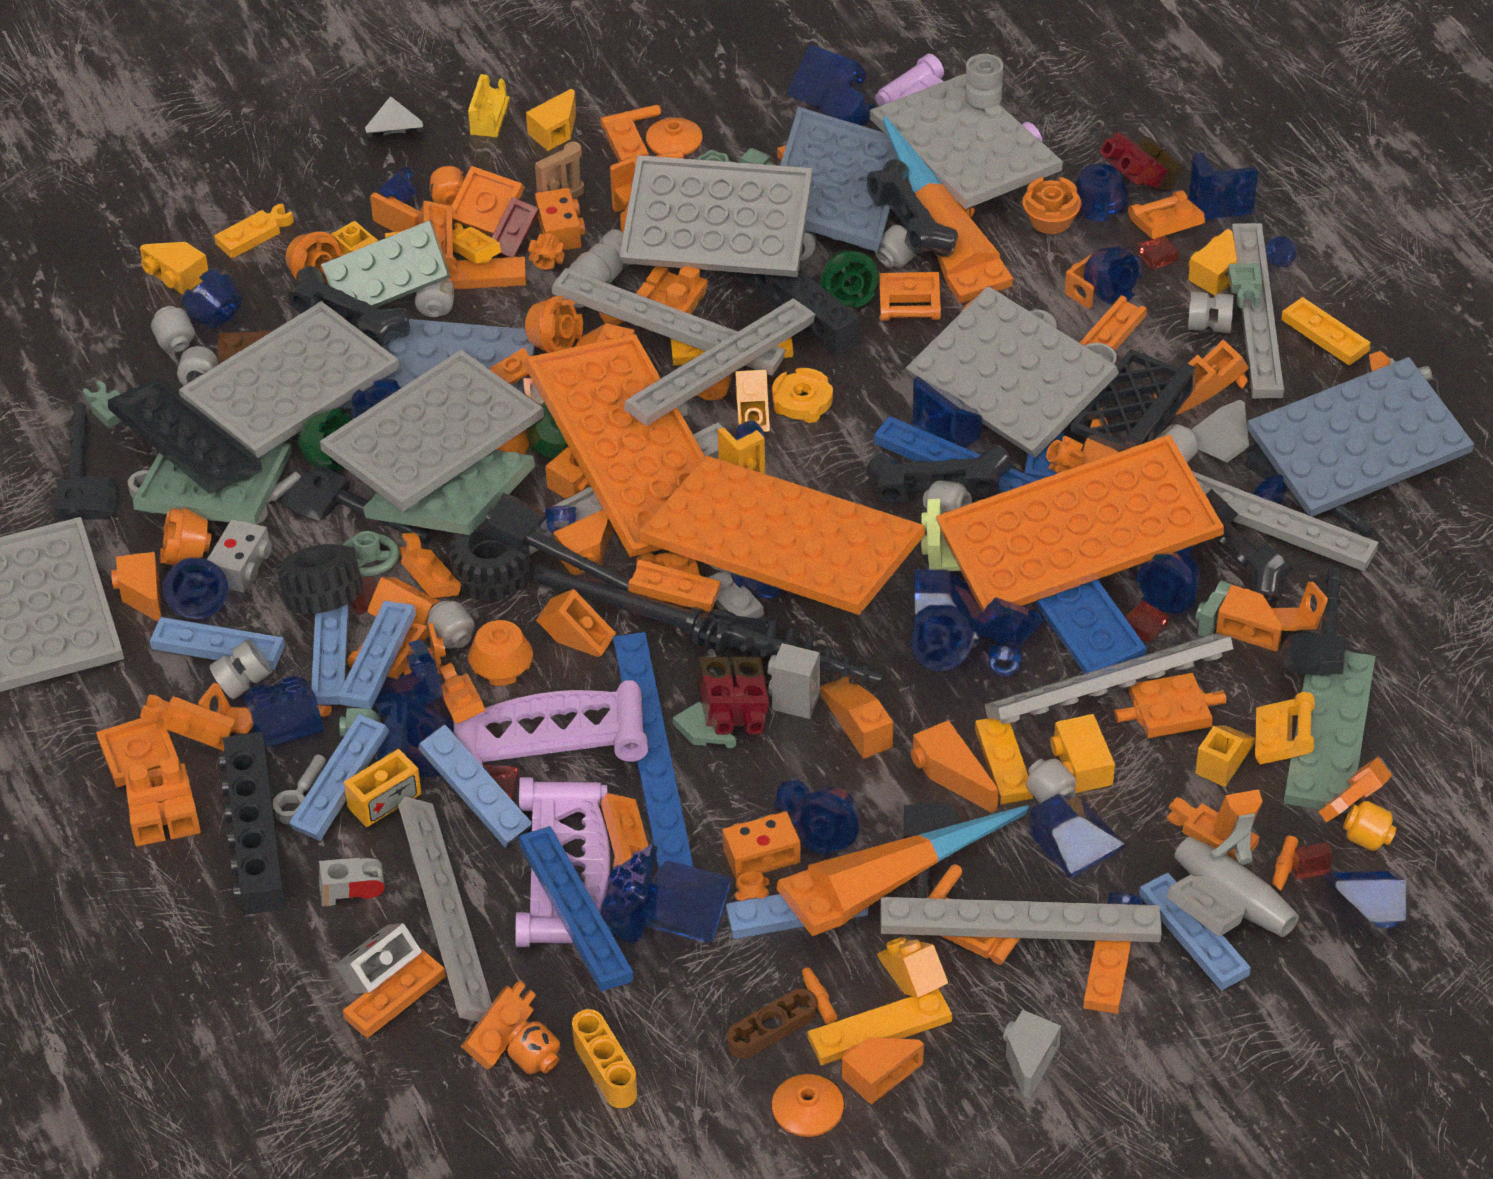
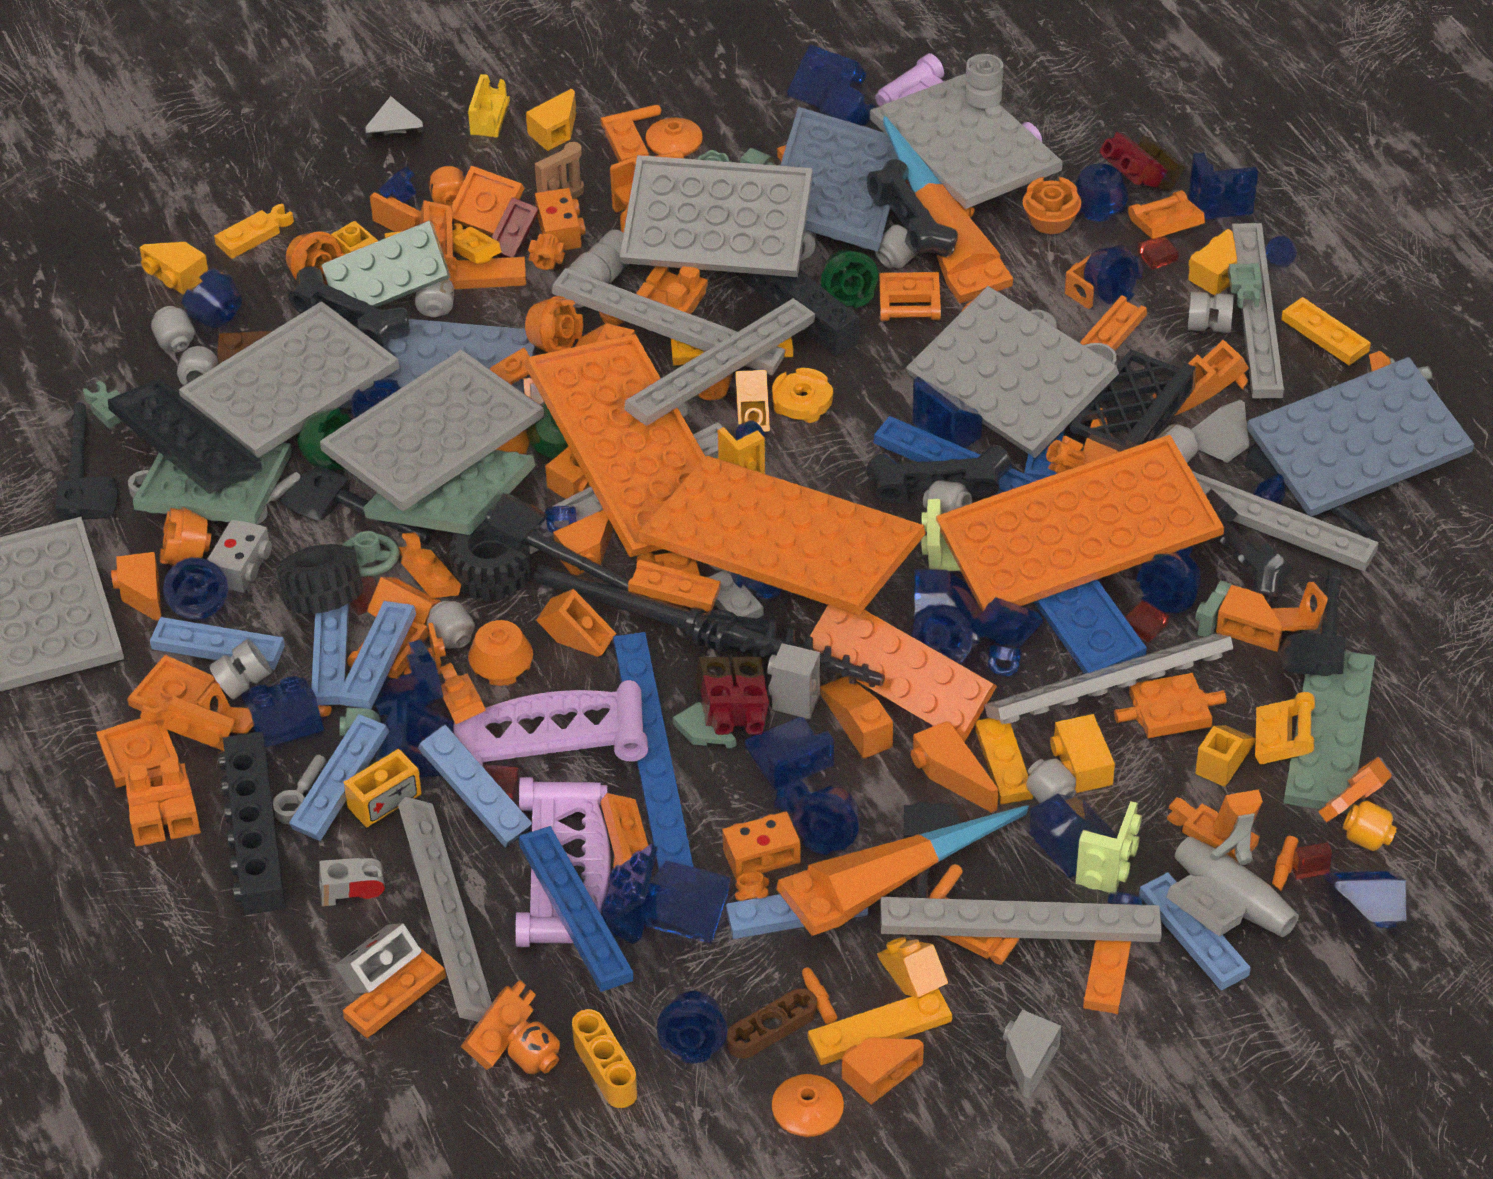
(172, 679): none -> orange plate
(692, 1027): none -> clear blue cone
(791, 751): none -> clear blue bracket
(913, 672): none -> orange plate
(1104, 859): none -> yellowish green bracket

